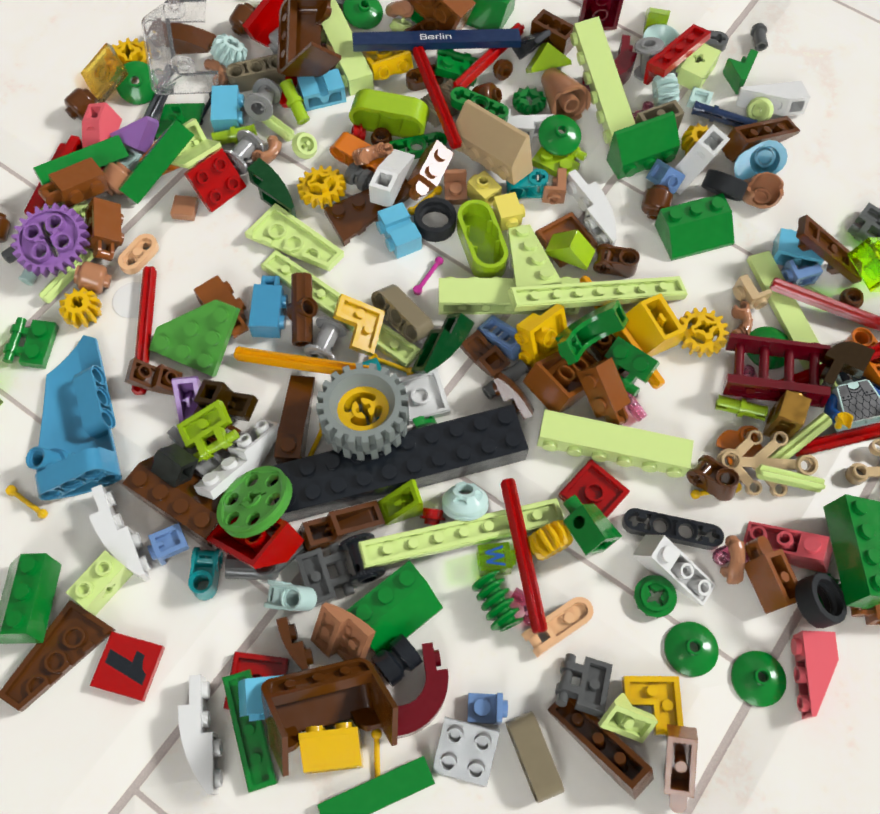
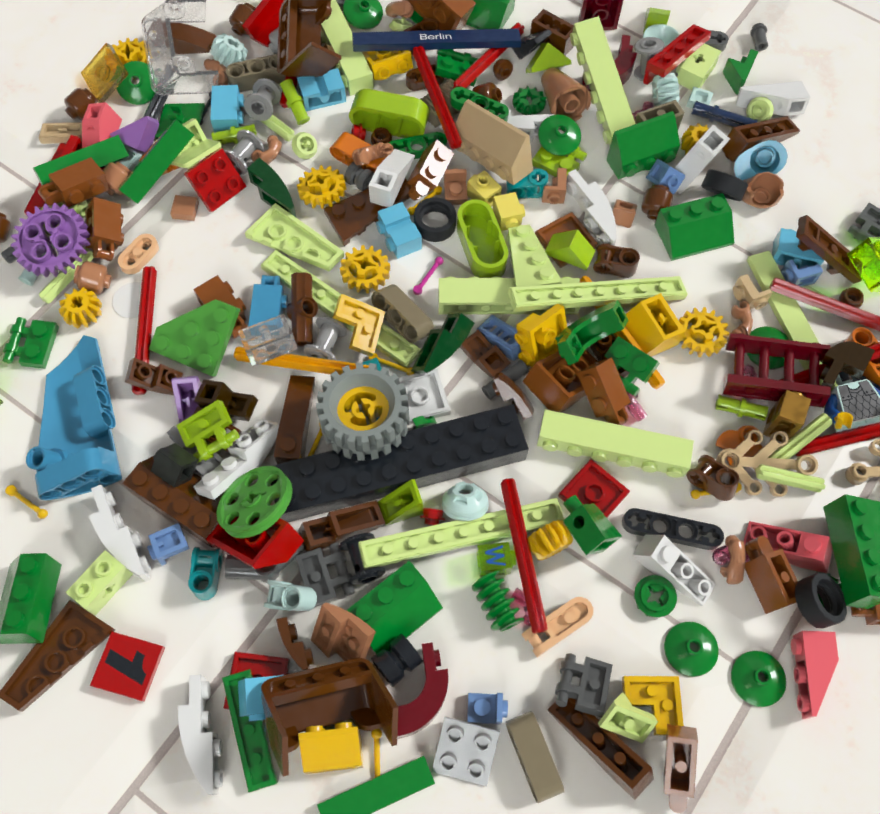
(59, 132): none -> tan tile
(268, 340): none -> clear brick
(367, 272): none -> yellow gear
(624, 213): none -> nougat slope

